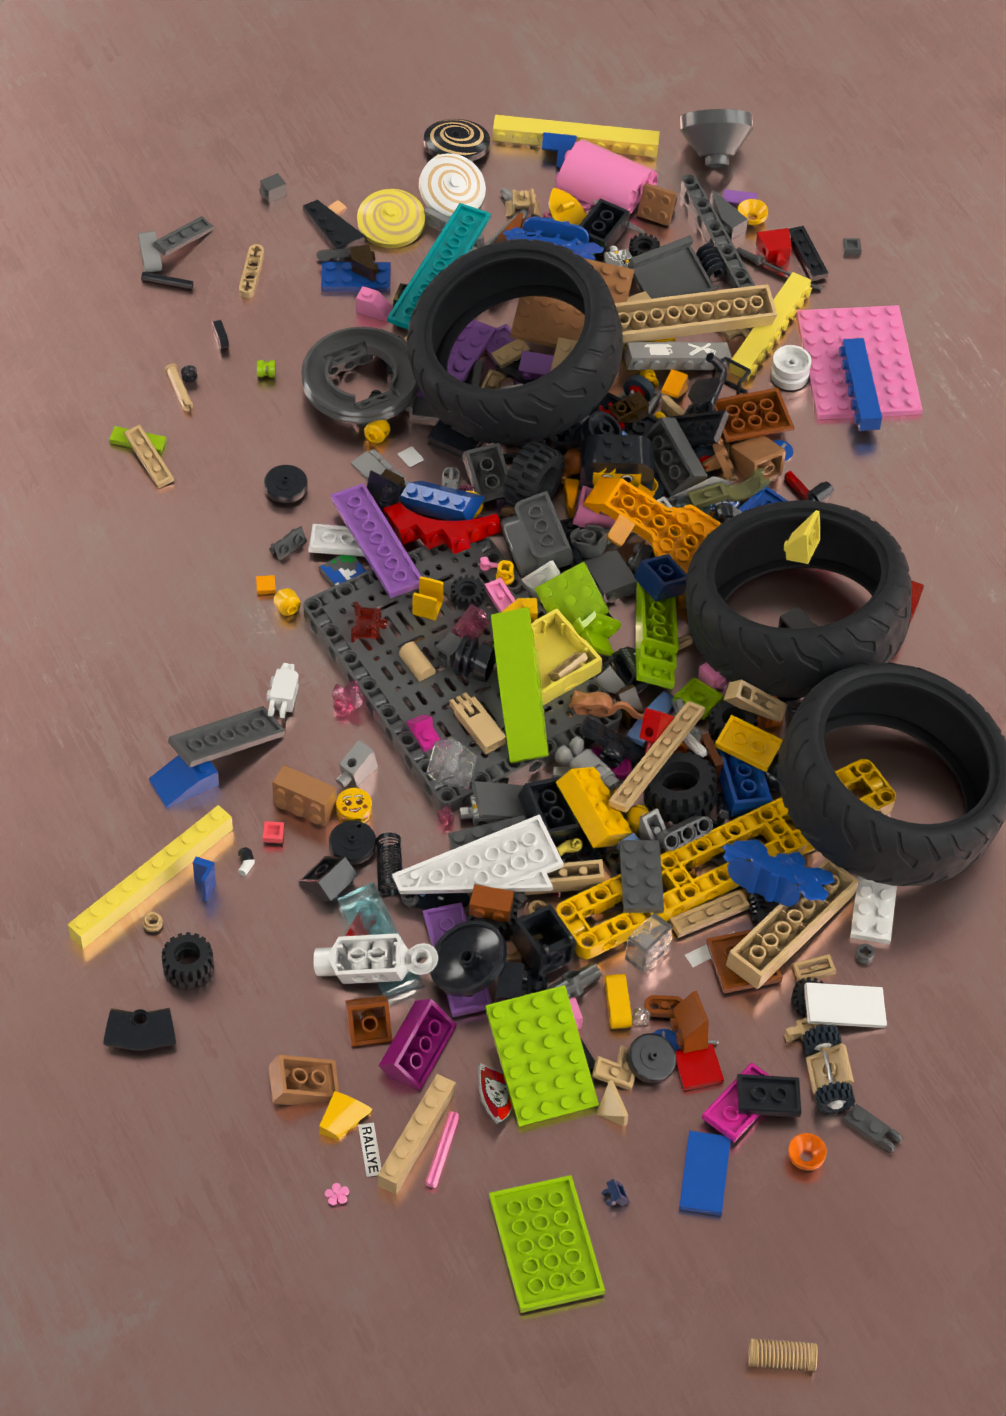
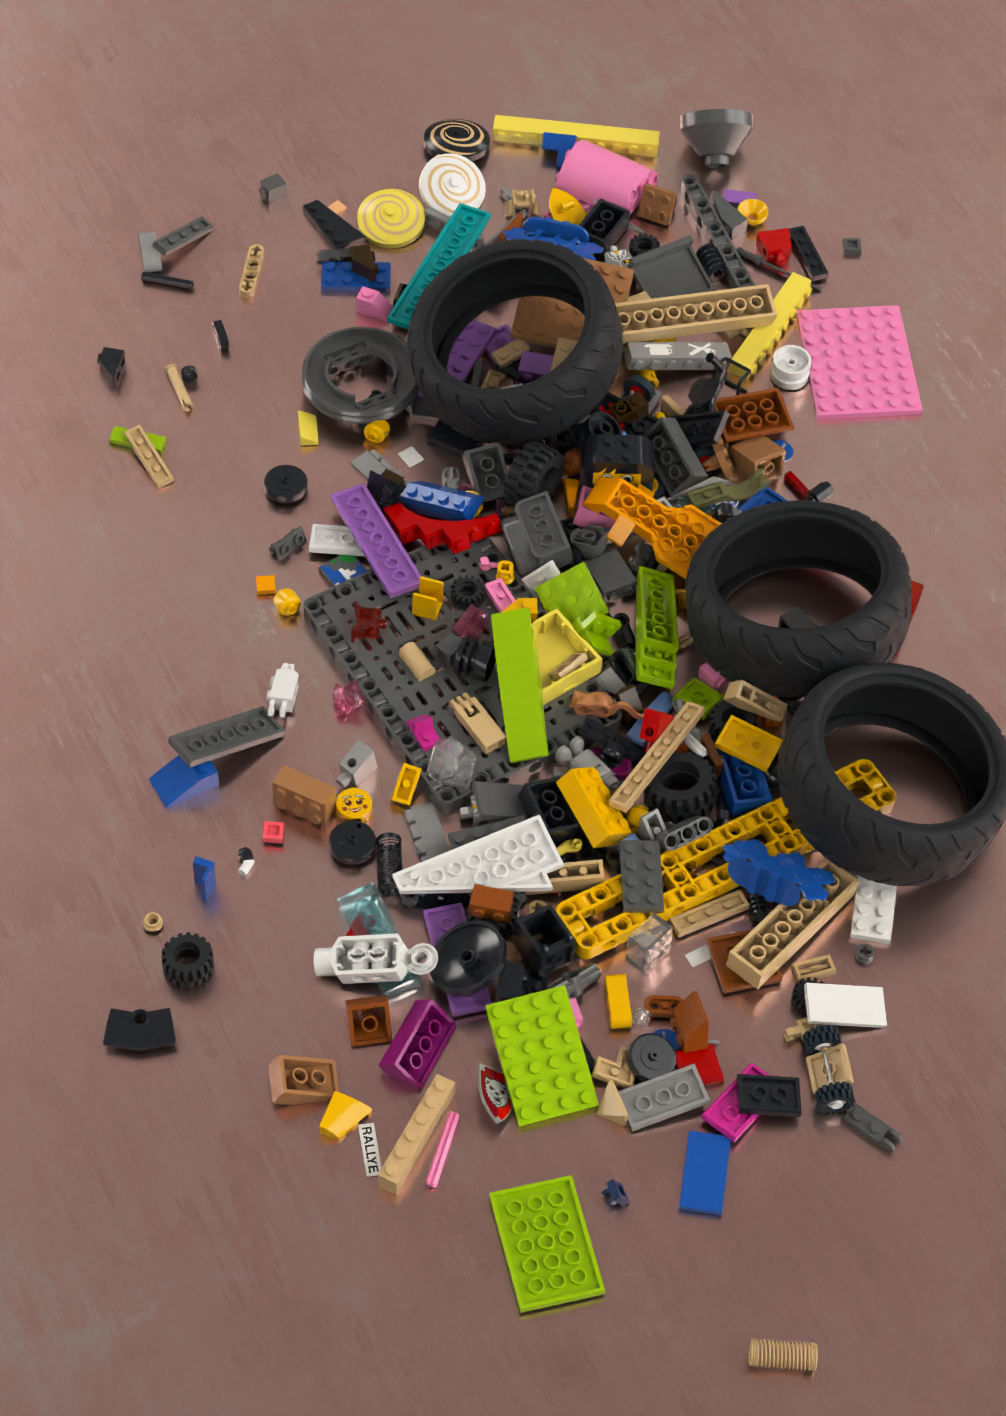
(112, 364): none -> black slope
(150, 877): light yellow brick -> none
(262, 368): lime wheel -> none
(307, 428): none -> light yellow slope
(329, 878): black slope -> none
(337, 1194): bright pink plant -> none
(405, 784): none -> yellow slope
(426, 831): none -> light grey windscreen
(445, 815): clear pink bush -> none
(625, 634): none -> black piece
(661, 577): dark blue brick -> none
(664, 1097): none -> light grey plate
(675, 384): light orange slope -> none
(804, 540): light yellow slope -> none
(807, 1143): orange piece -> none
(861, 384): blue brick -> none

